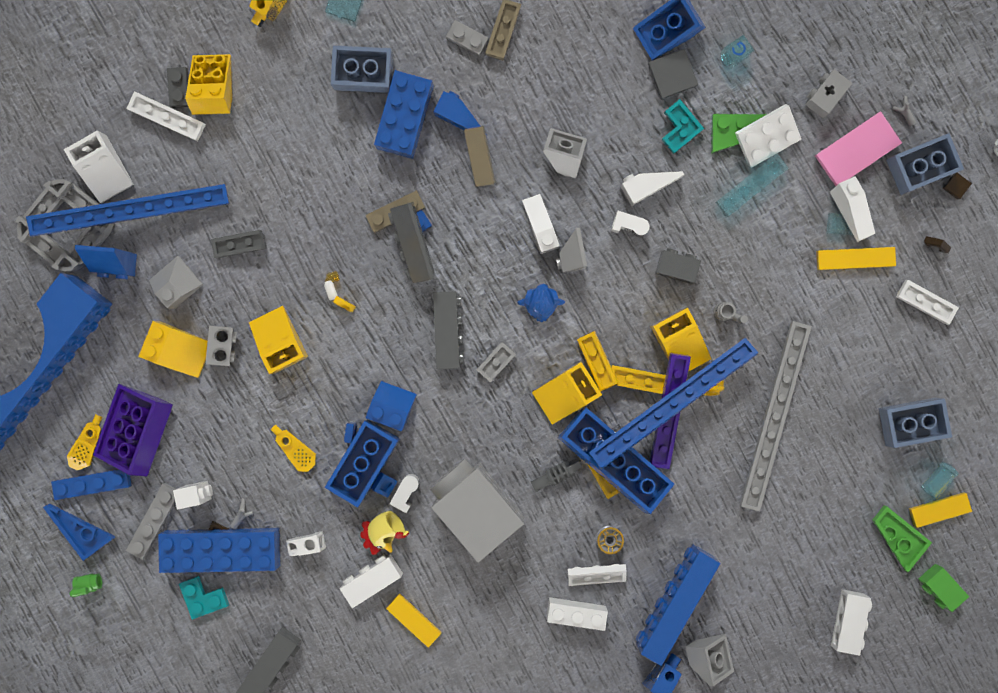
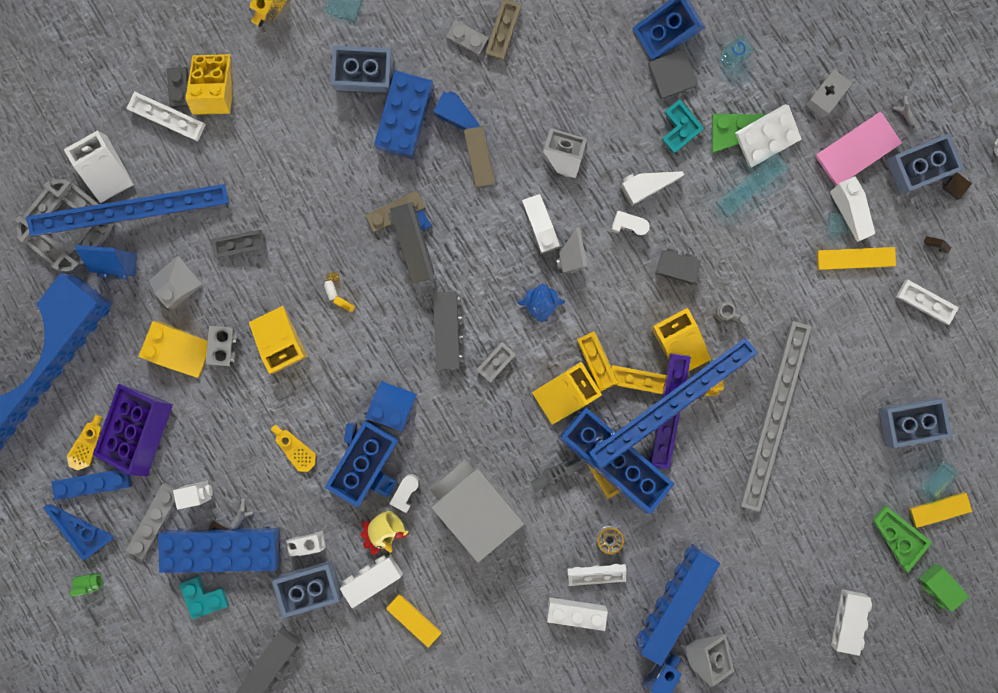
(307, 589): none -> sand blue brick

